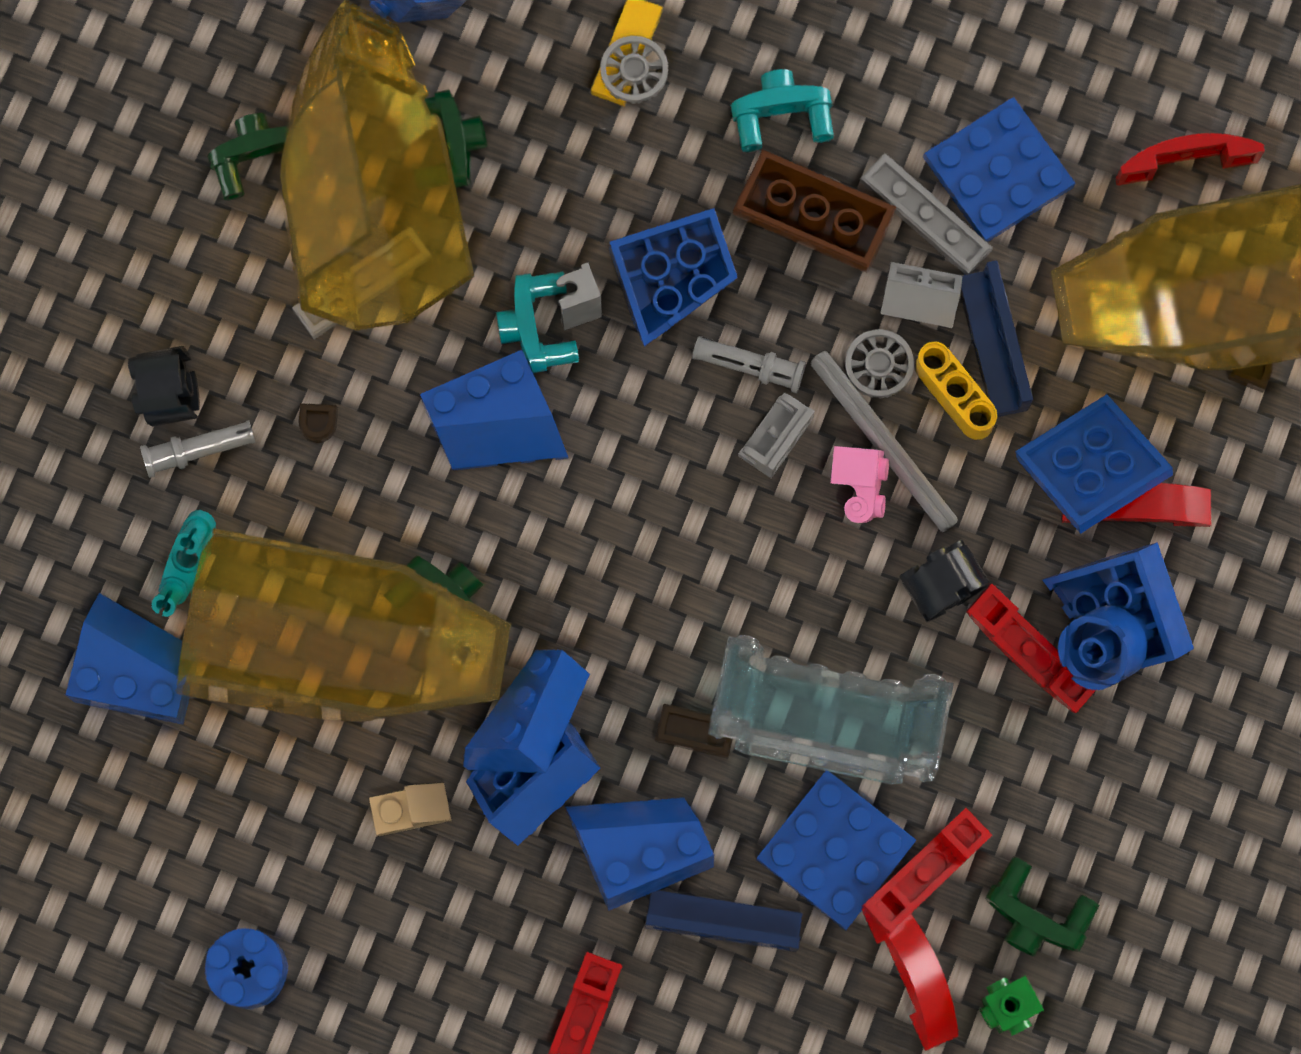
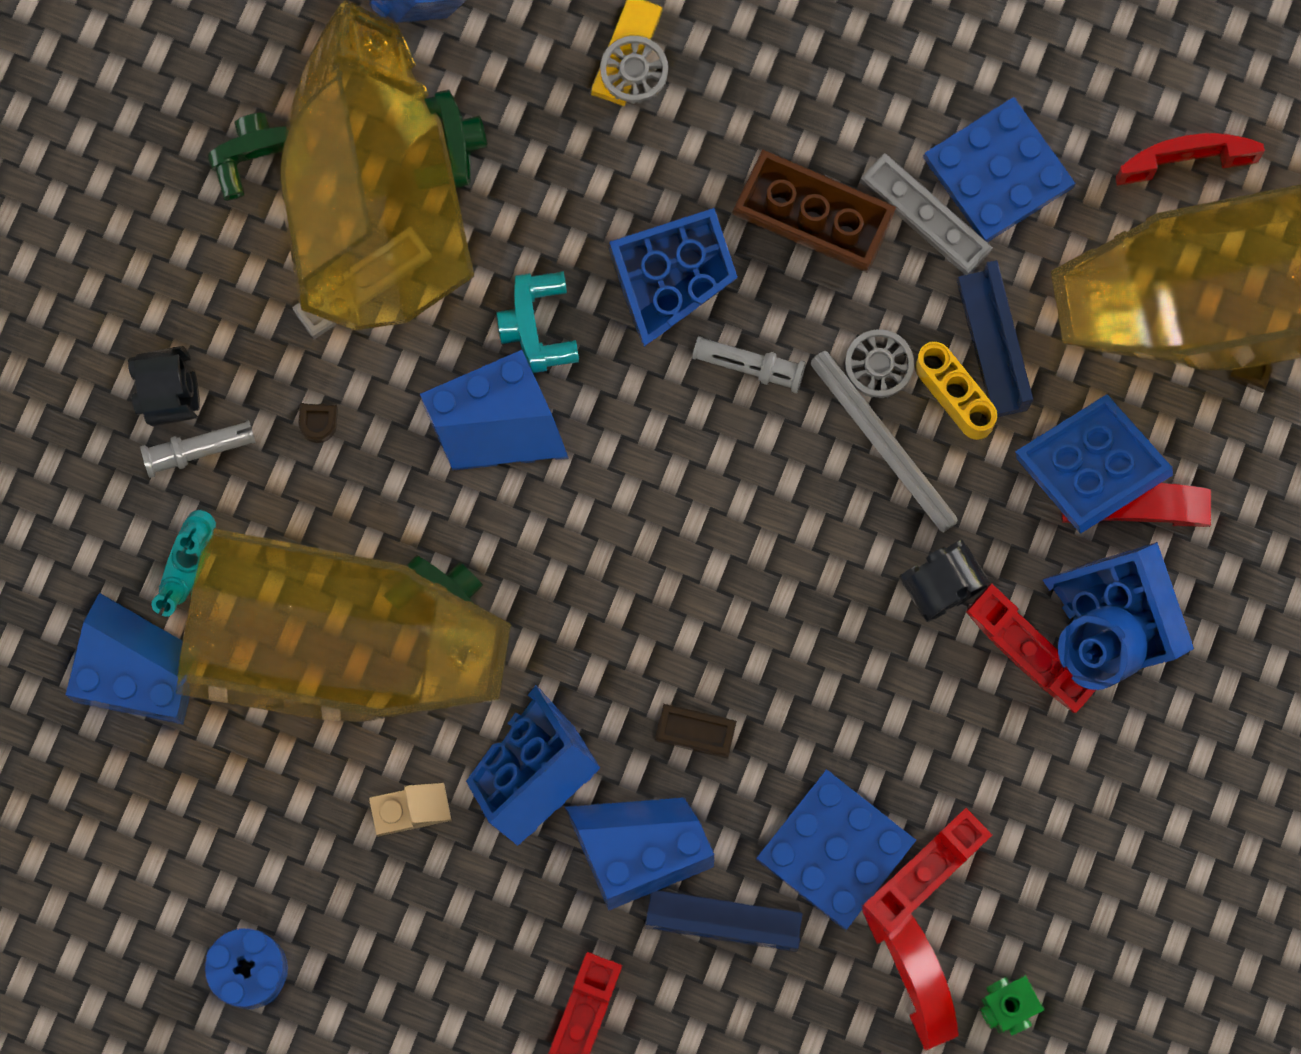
(529, 717): blue wedge -> none
(584, 303): light grey hinge -> none
(777, 434): light grey hinge -> none
(778, 98): teal connector -> none
(829, 716): windscreen -> none
(864, 472): bright pink brick -> none
(921, 294): light grey hinge -> none
(1031, 927): dark green connector -> none

